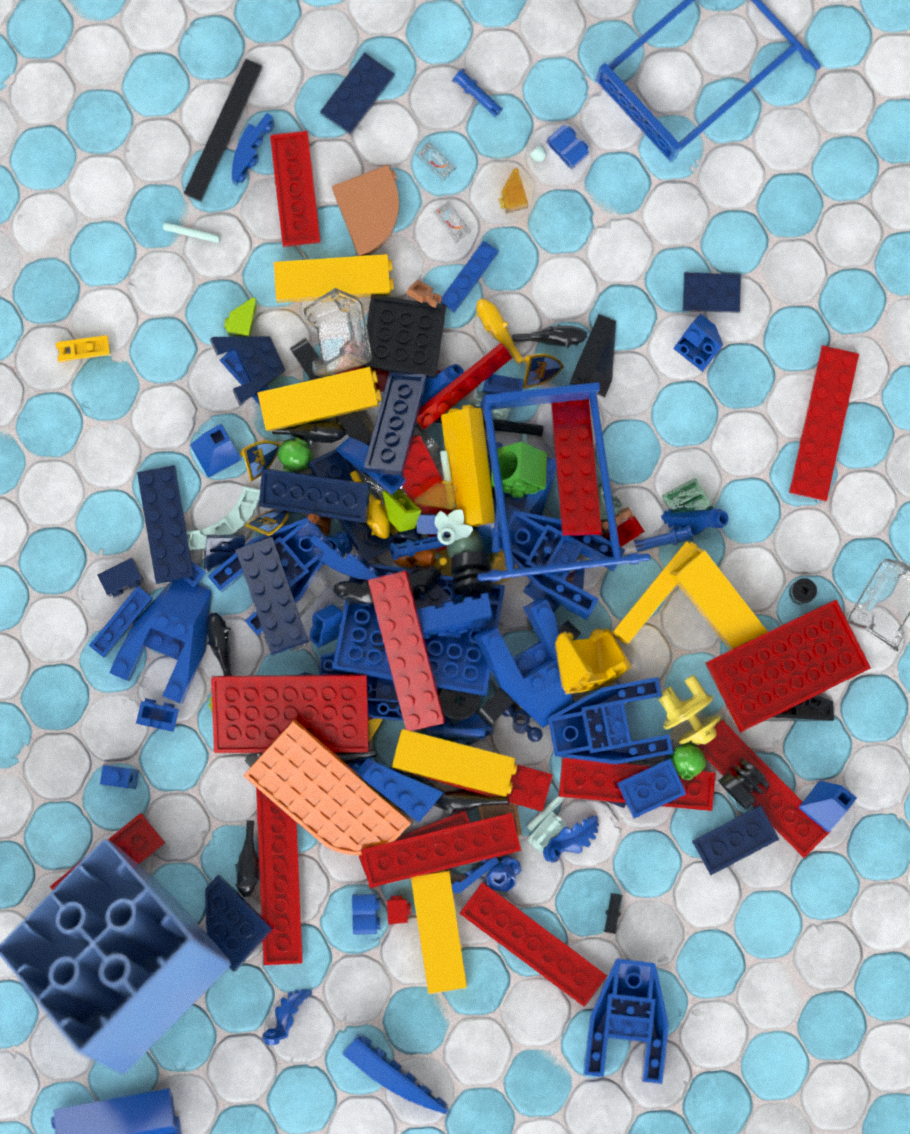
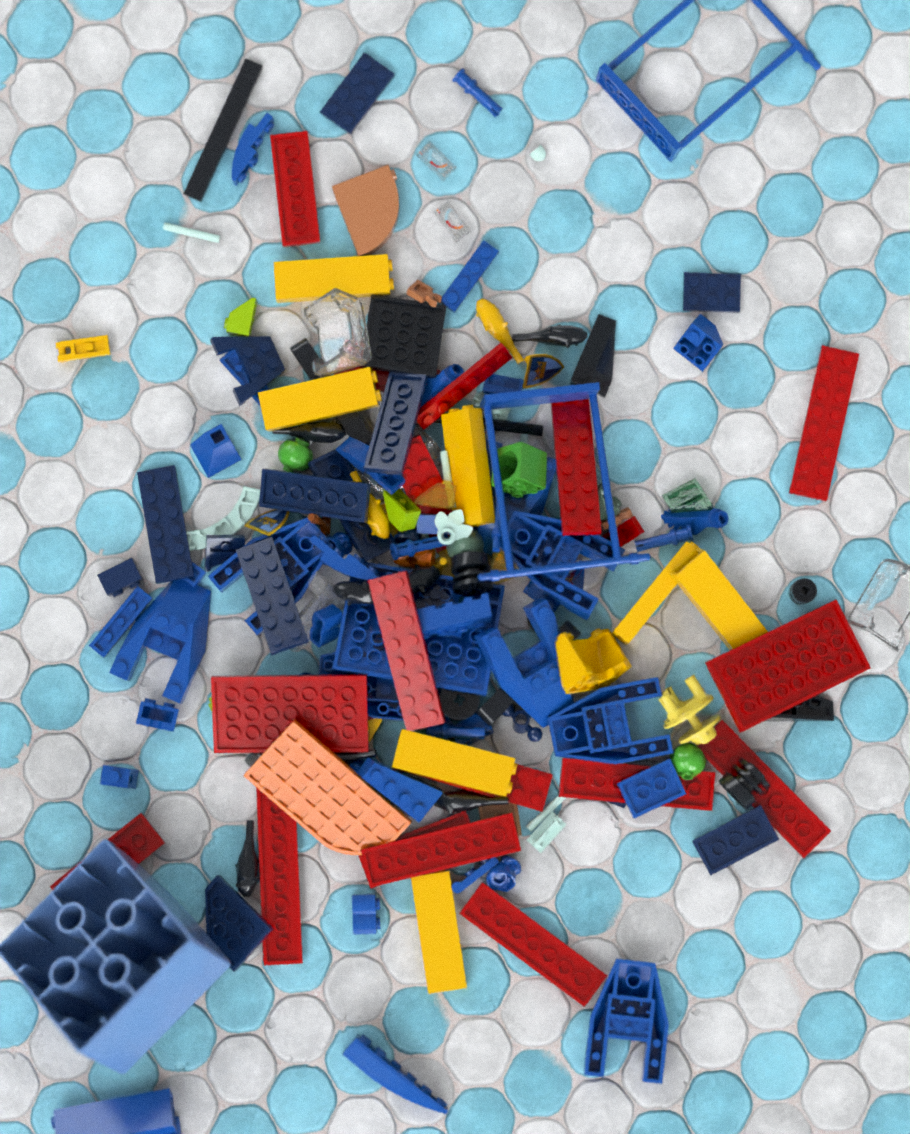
(219, 641): black piece -> none
(259, 456): shield -> none
(284, 1016): blue plant -> none
(398, 910): red brick -> none
(513, 194): clear yellow slope -> none
(567, 146): blue brick -> none
(571, 839): blue plant -> none
(613, 913): black pin -> none
(827, 804): blue slope -> none

